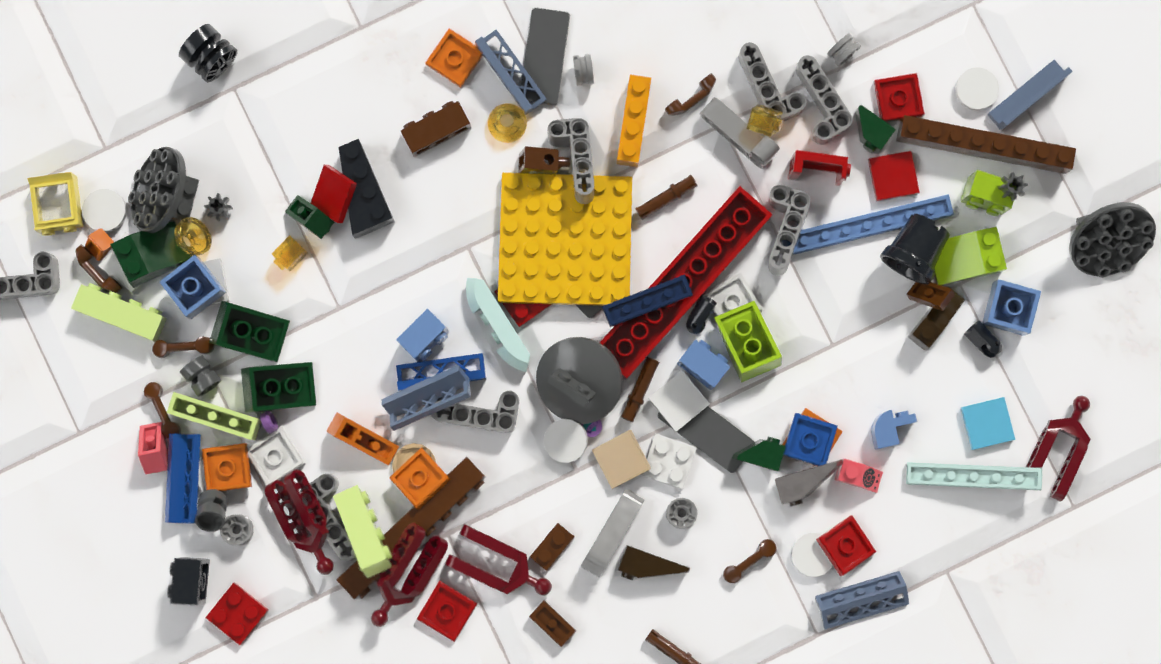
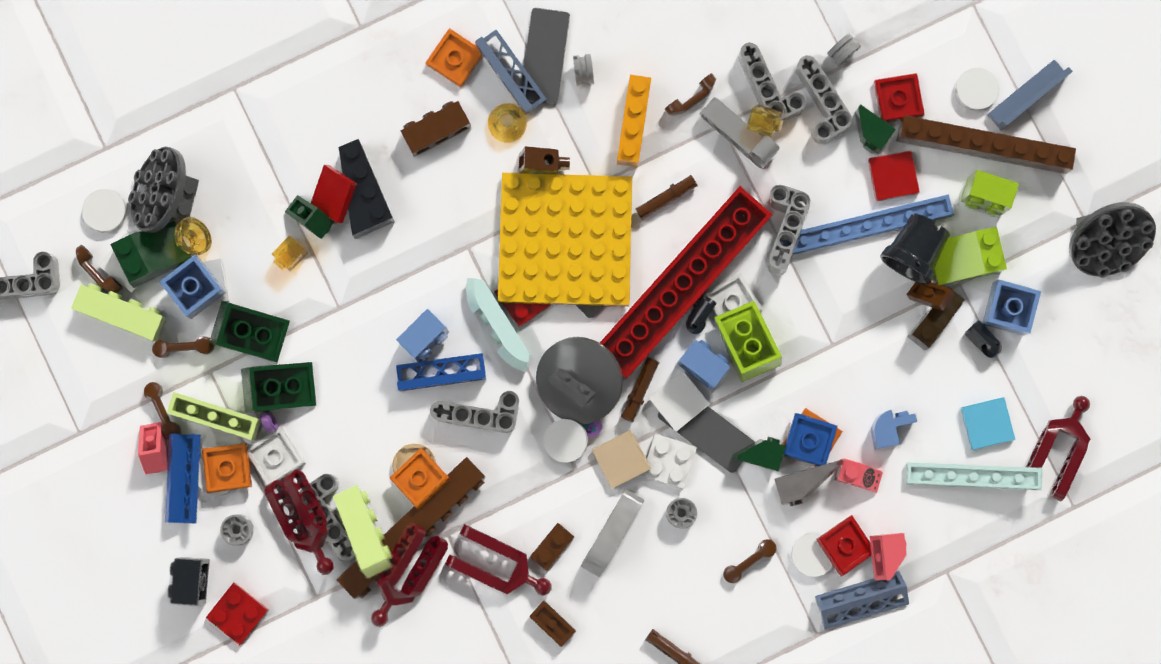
(56, 203): light yellow window -> none
(99, 244): orange slope -> none
(200, 376): dark grey wheel -> none
(207, 52): black wheel -> none
(211, 510): dark grey wheel -> none
(214, 203): dark grey gear -> none
(362, 438): orange slope -> none
(427, 393): sand blue fence -> none
(447, 611): red tile -> none
(579, 160): light grey beam -> none
(643, 564): dark brown slope -> none
(647, 301): dark blue tile -> none
(819, 162): red panel -> none
(887, 554): none -> coral slope
(1016, 181): dark grey gear -> none

